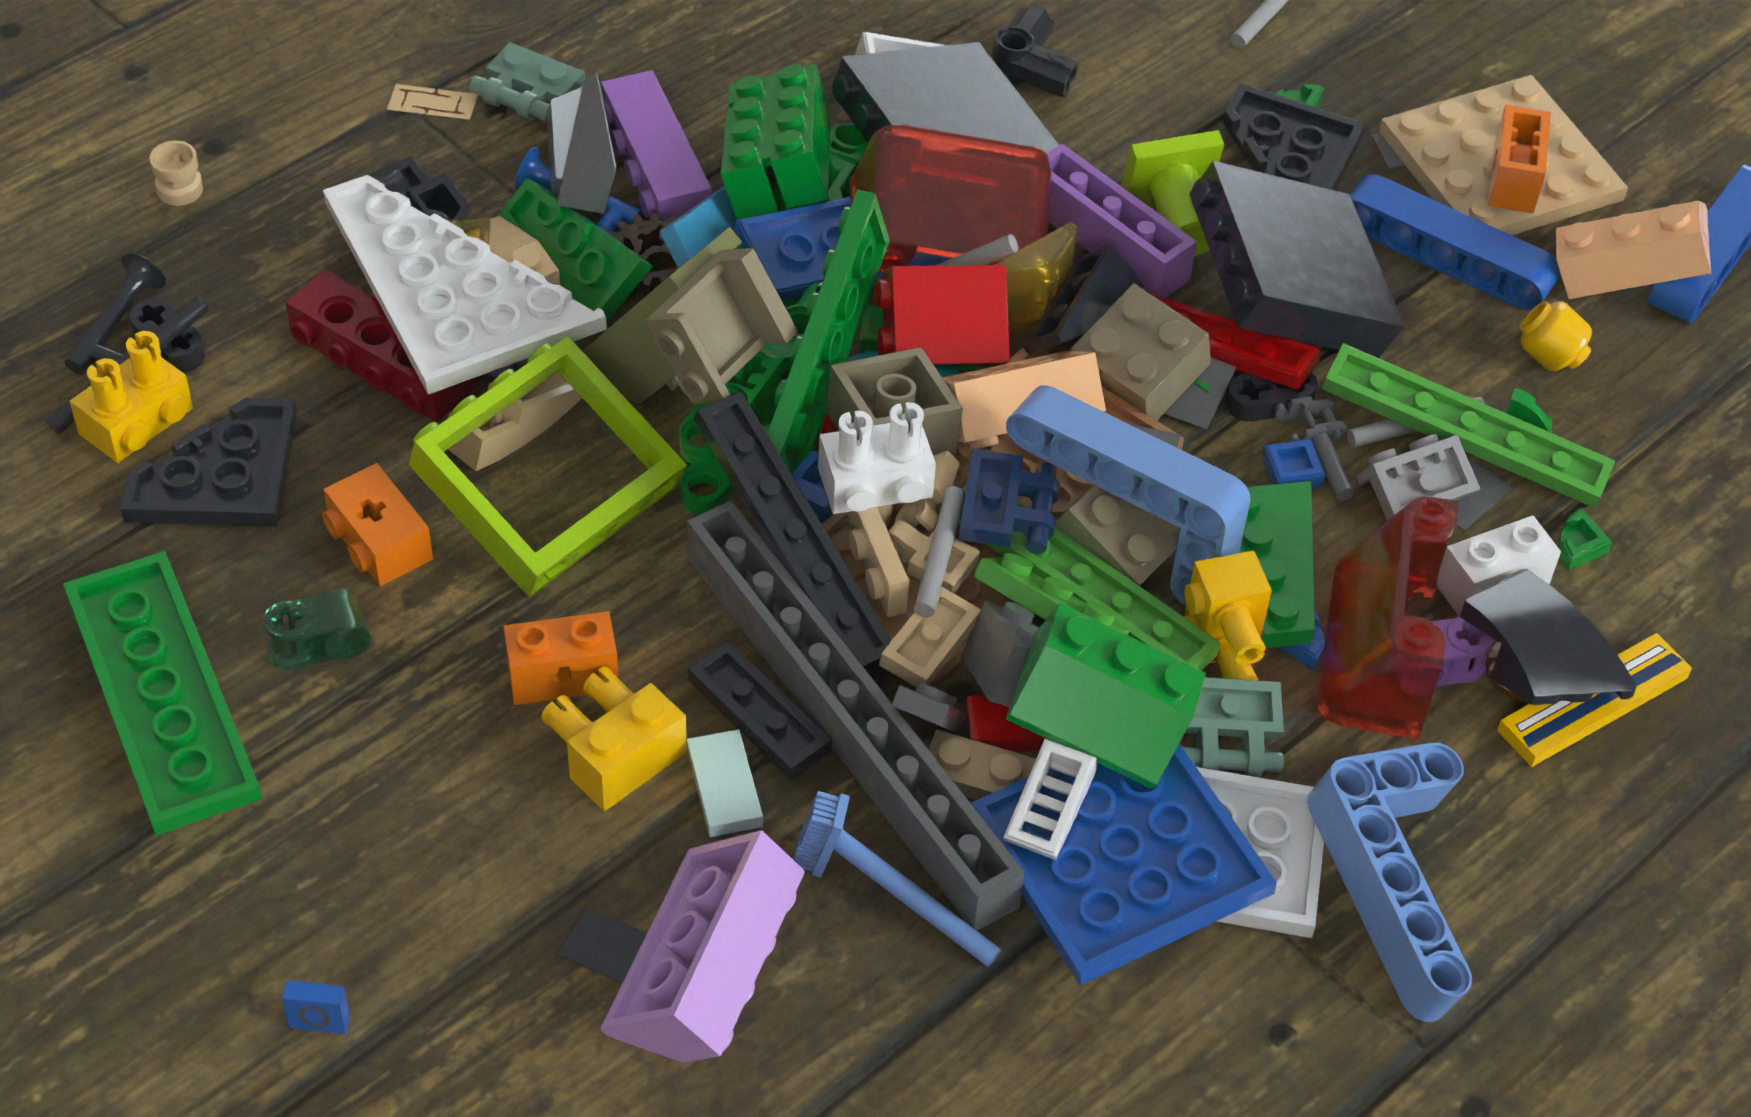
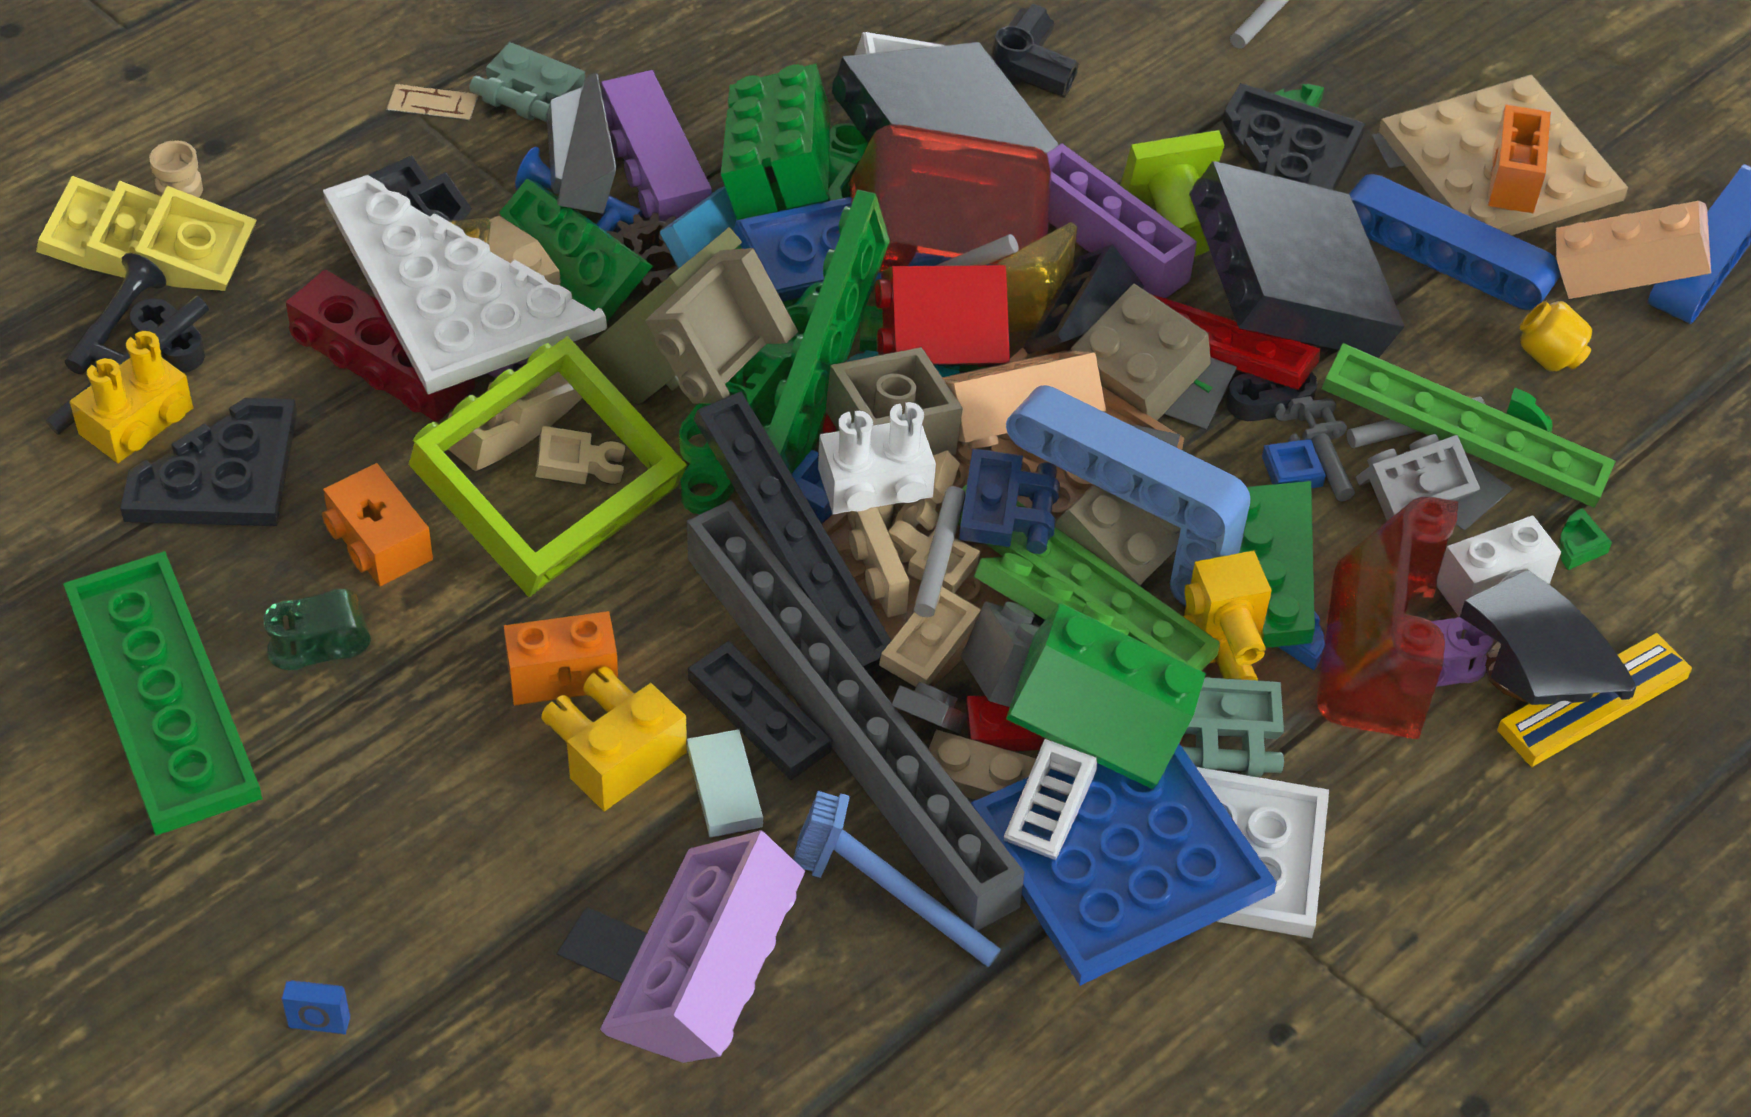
(179, 233): none -> light yellow slope
(570, 457): none -> tan plate
(1356, 818): medium blue beam -> none

